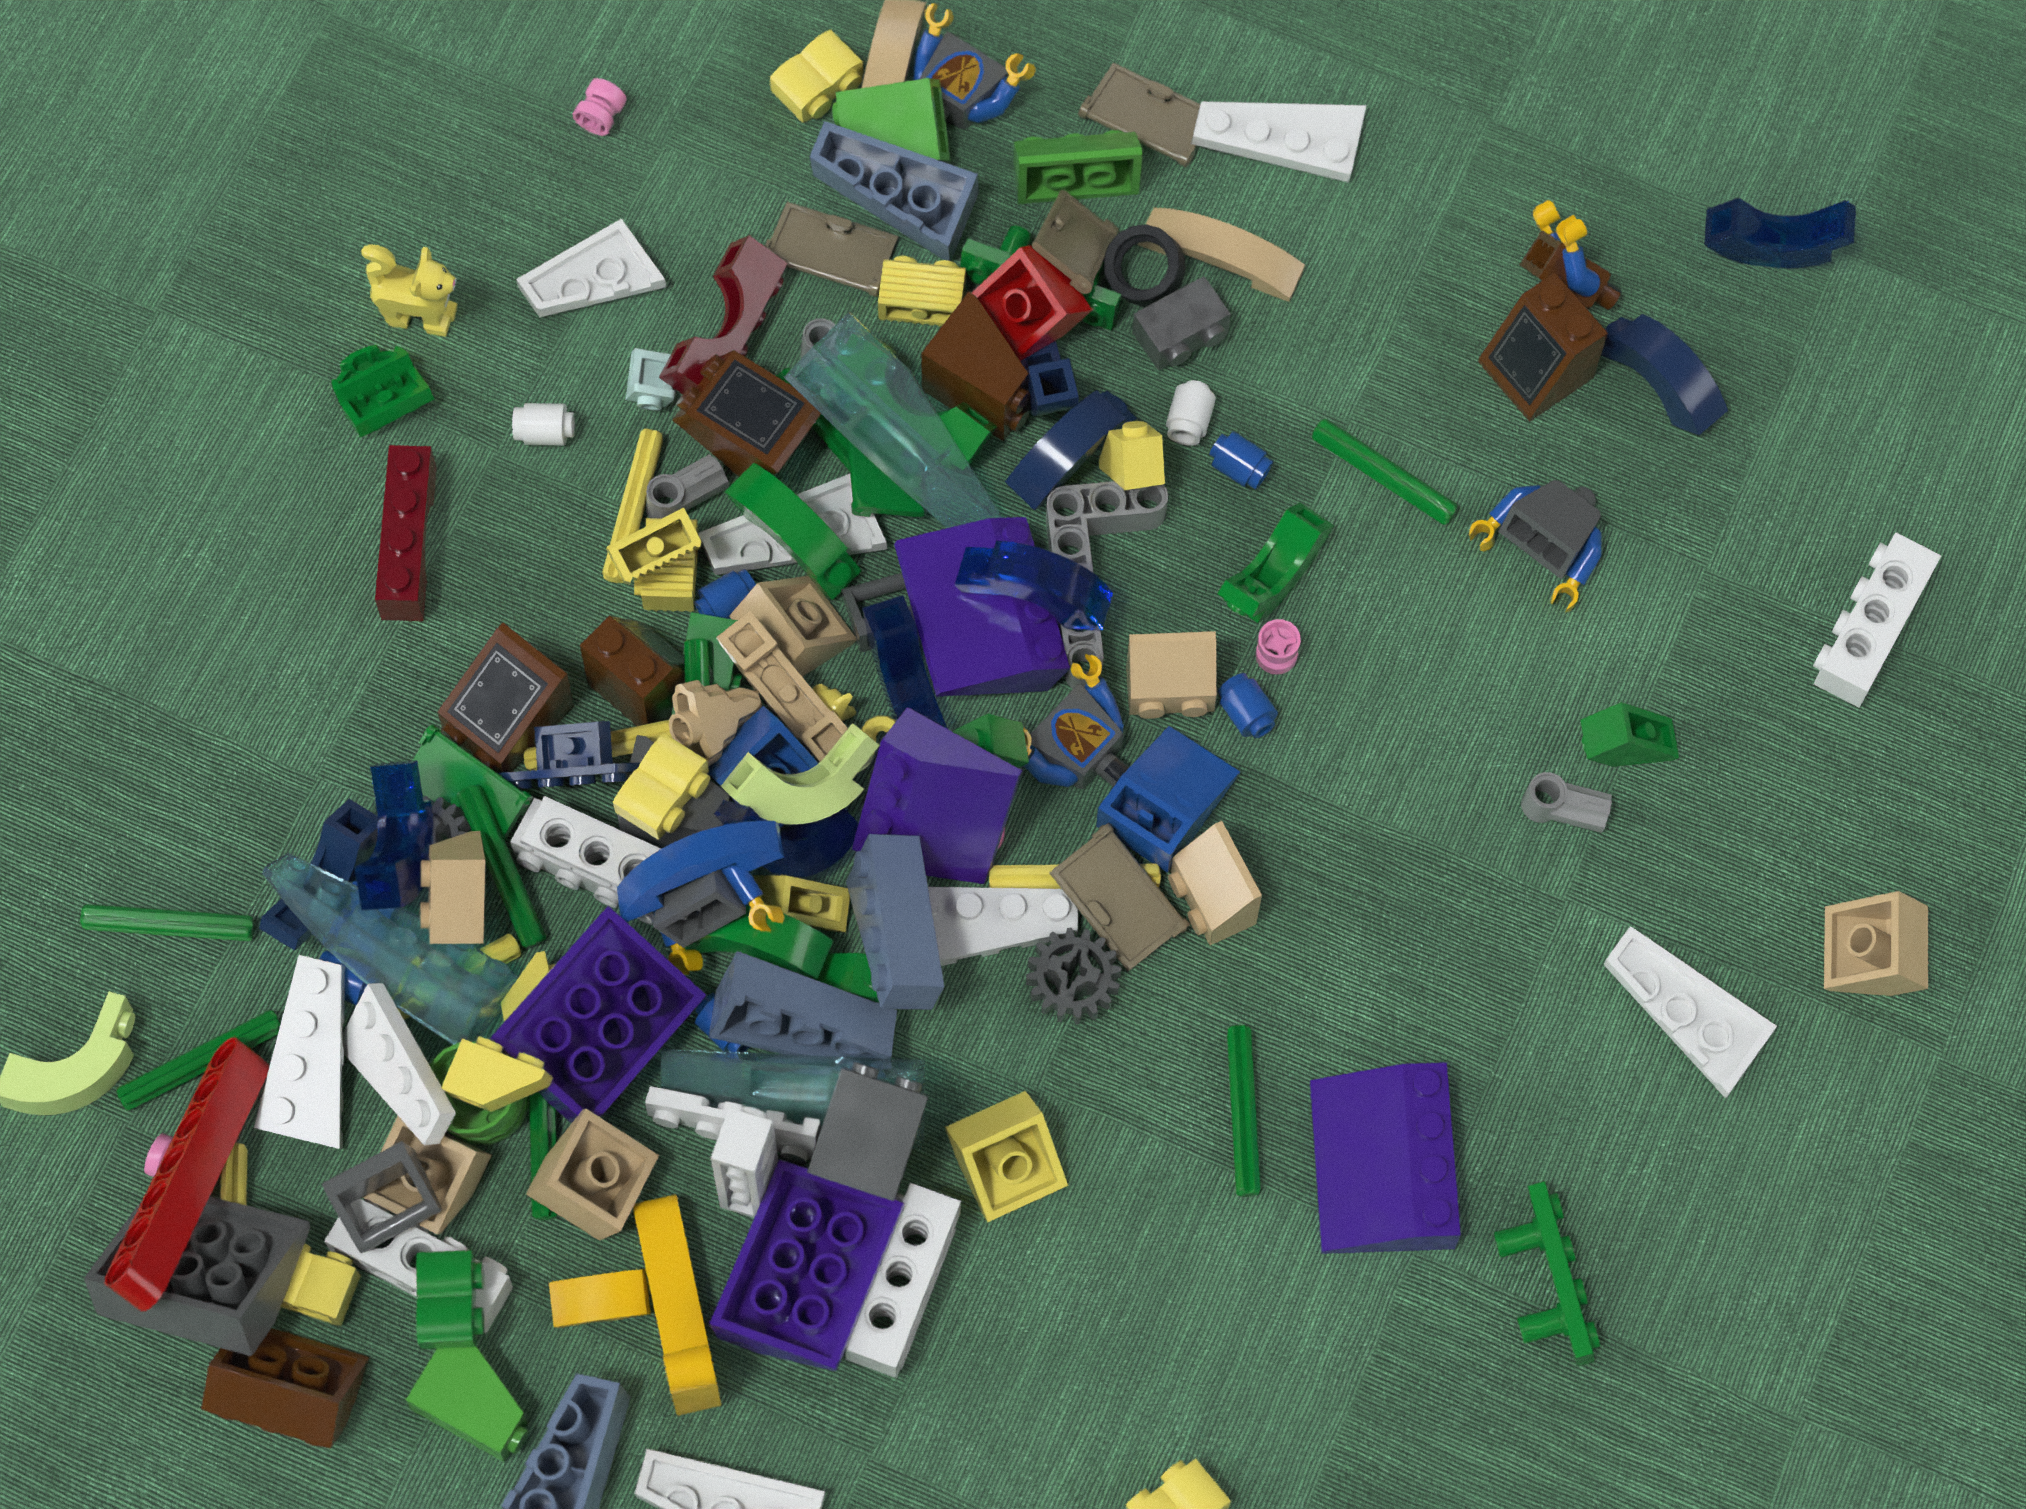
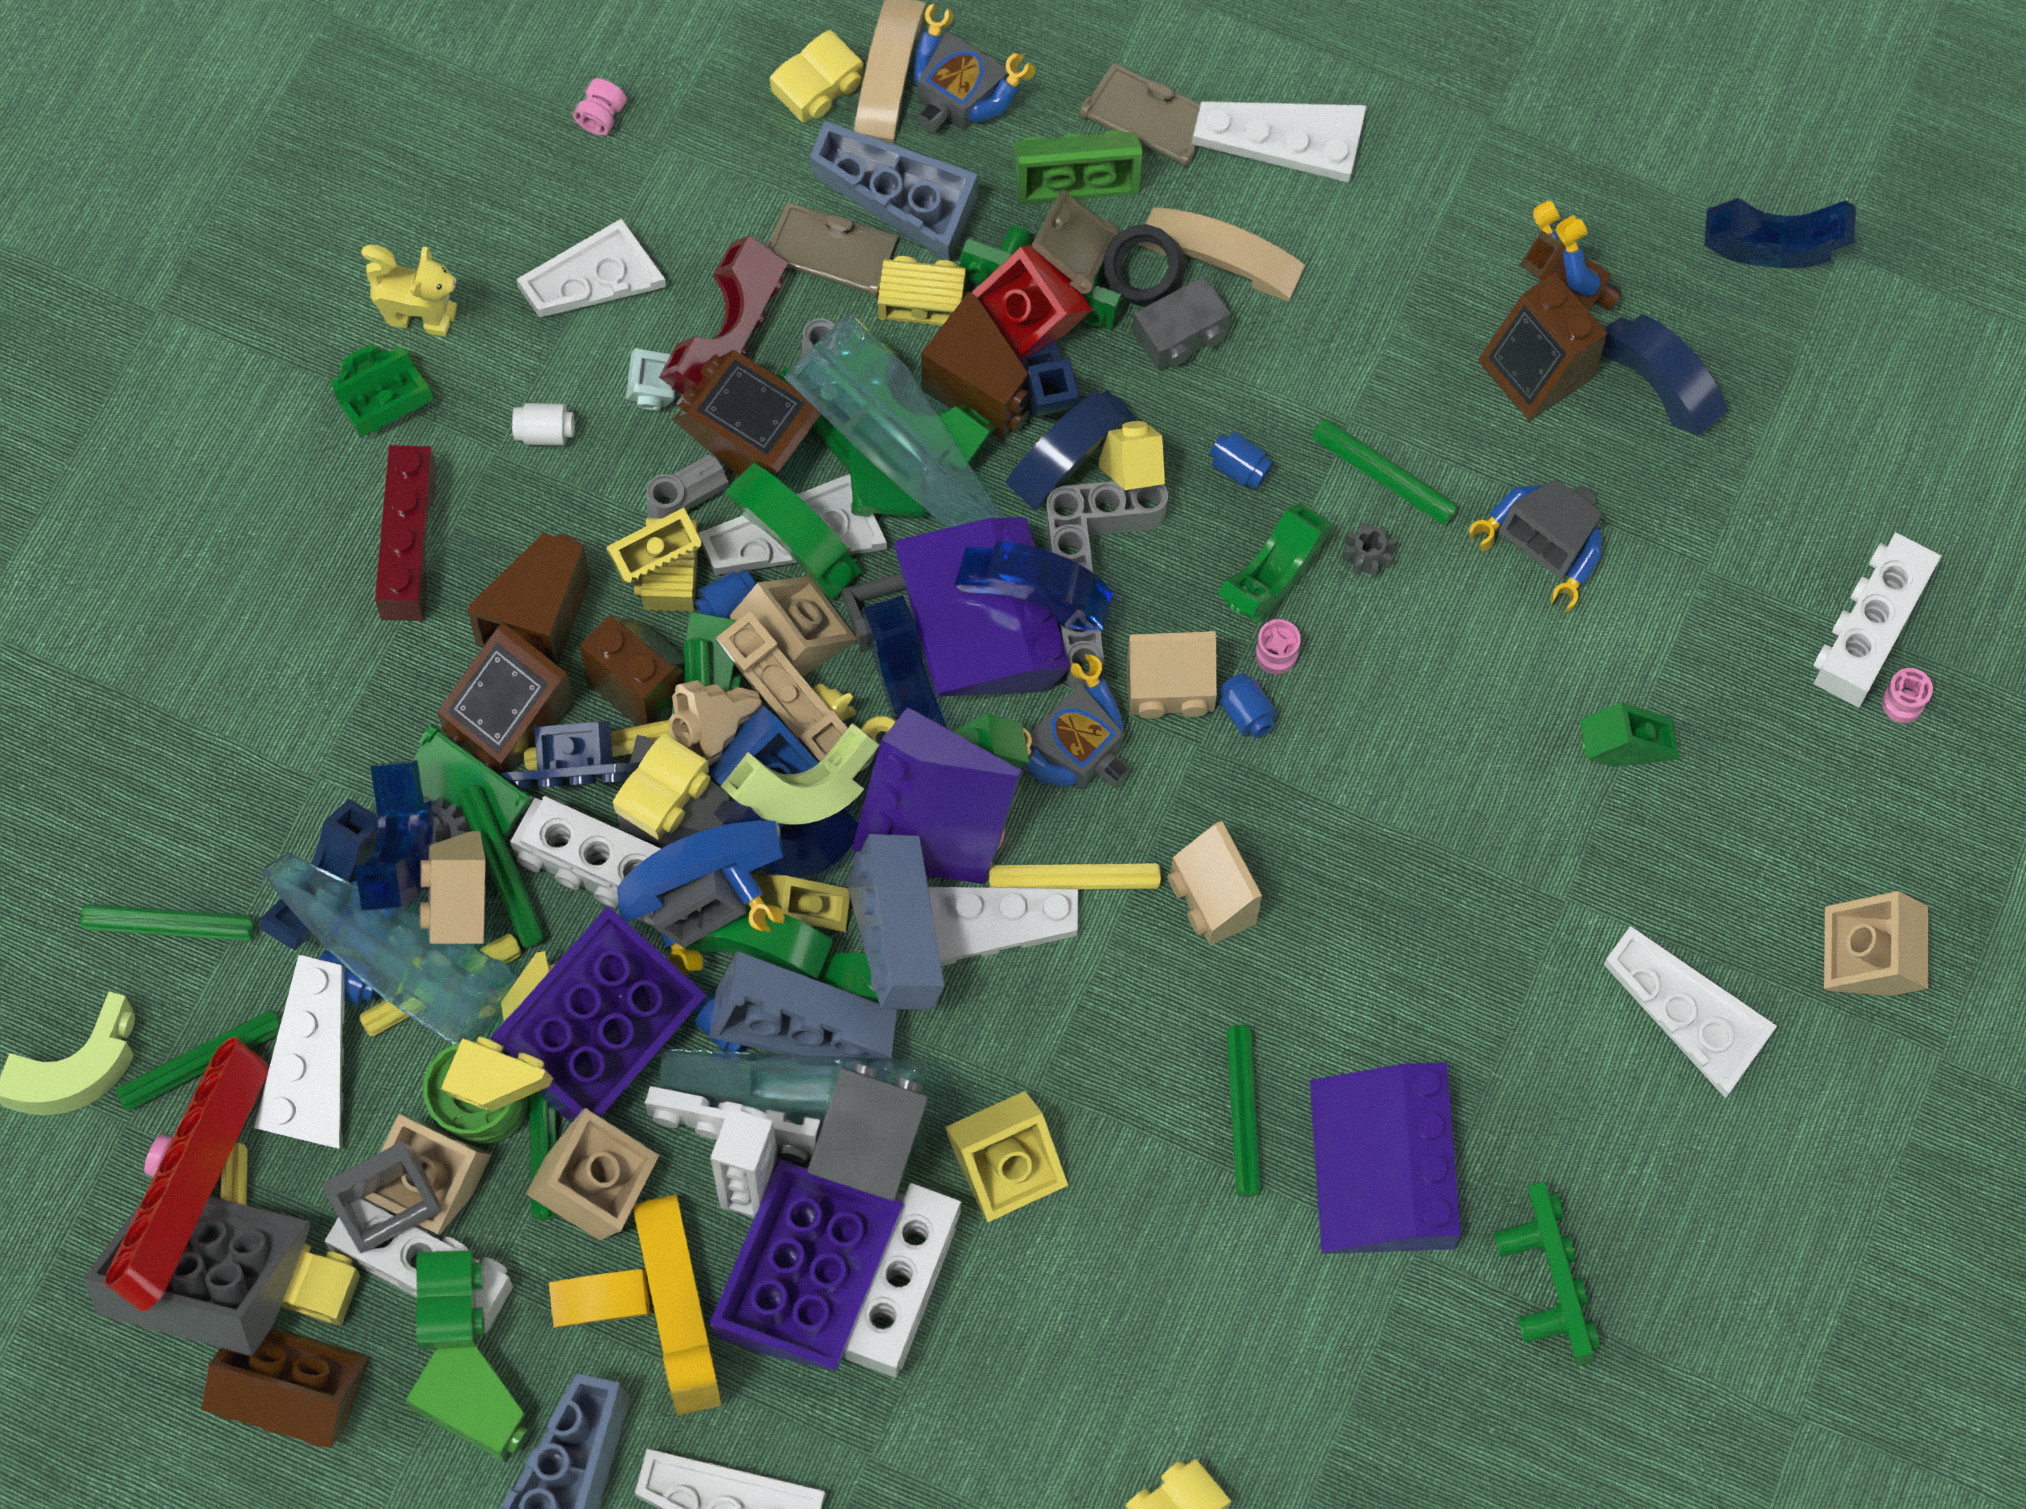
(394, 1065): white wing -> none
(536, 596): none -> reddish brown slope
(634, 496): light yellow axle -> none
(898, 113): bright green slope -> none
(1089, 981): dark grey gear -> none
(1118, 893): dark tan door -> none
(1166, 797): blue slope -> none
(1190, 412): white brick -> none
(1379, 554): none -> dark grey gear
(1570, 803): light grey piece -> none
(1903, 704): none -> bright pink wheel

